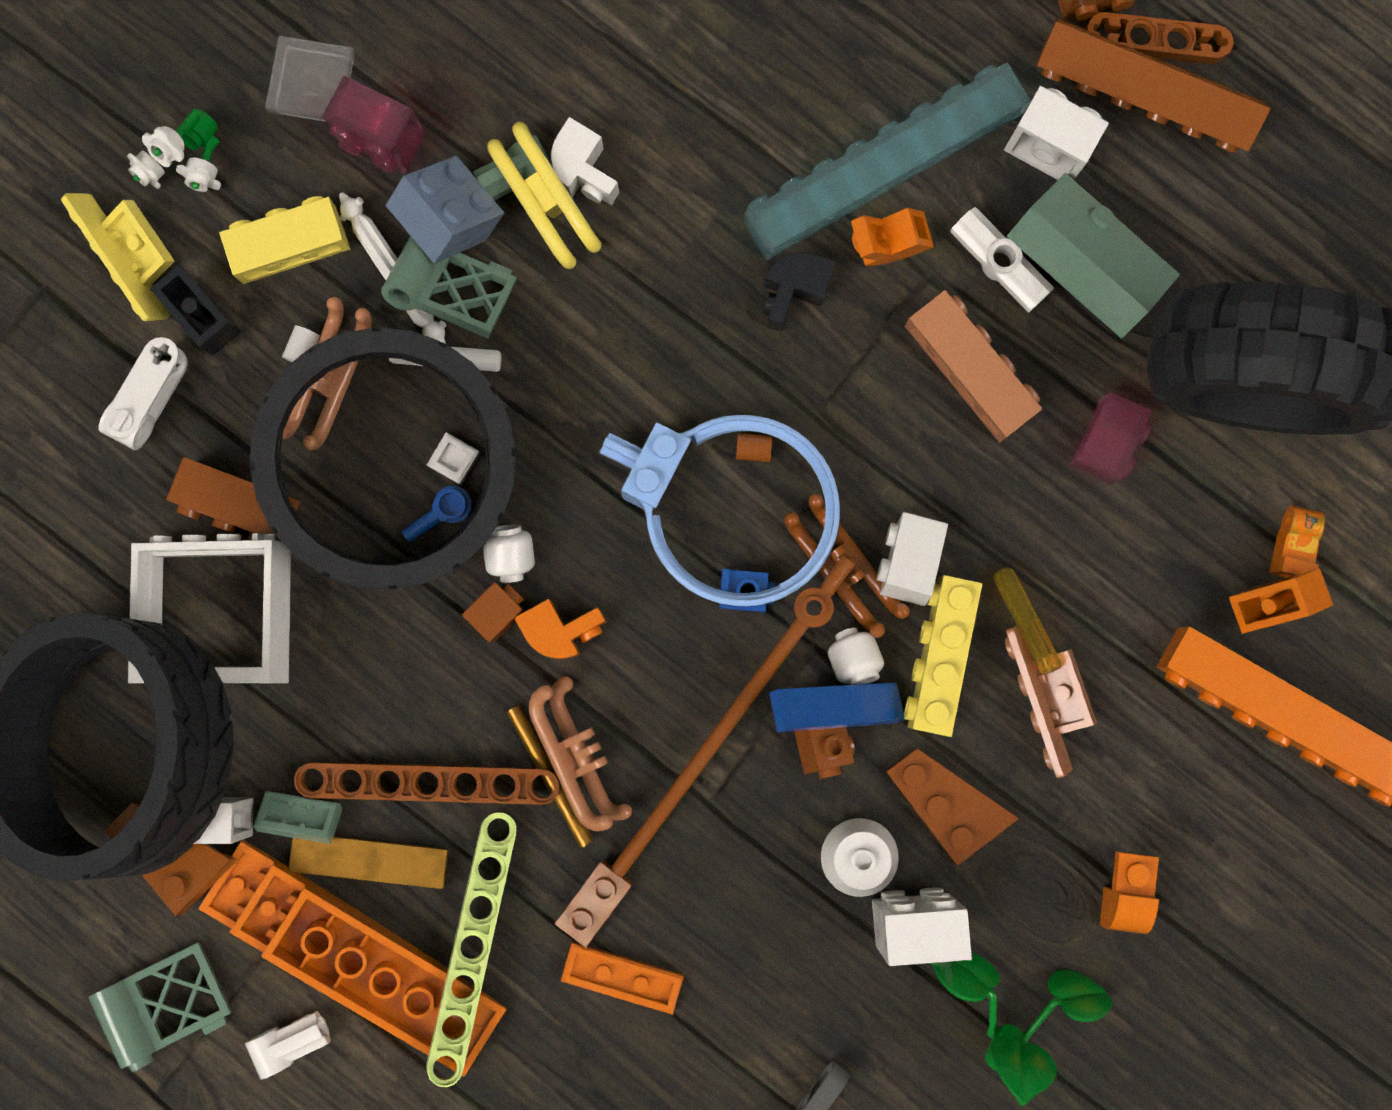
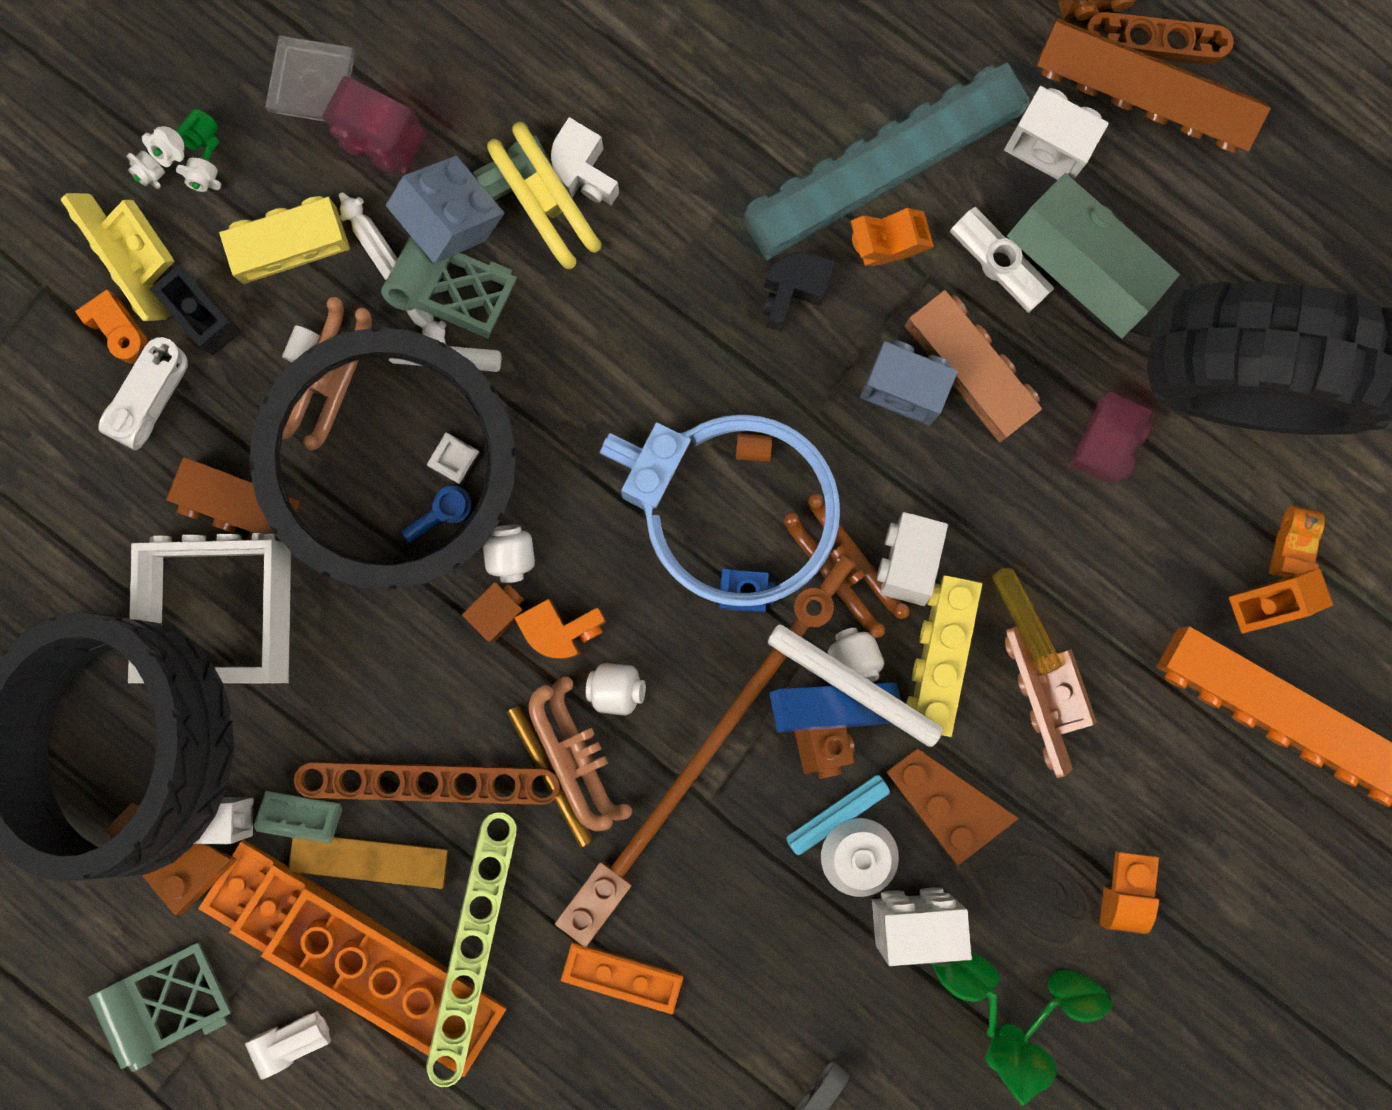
(112, 317): none -> orange leg
(615, 688): none -> white head
(841, 811): none -> medium azure axle
(855, 685): none -> white axle
(909, 382): none -> sand blue brick

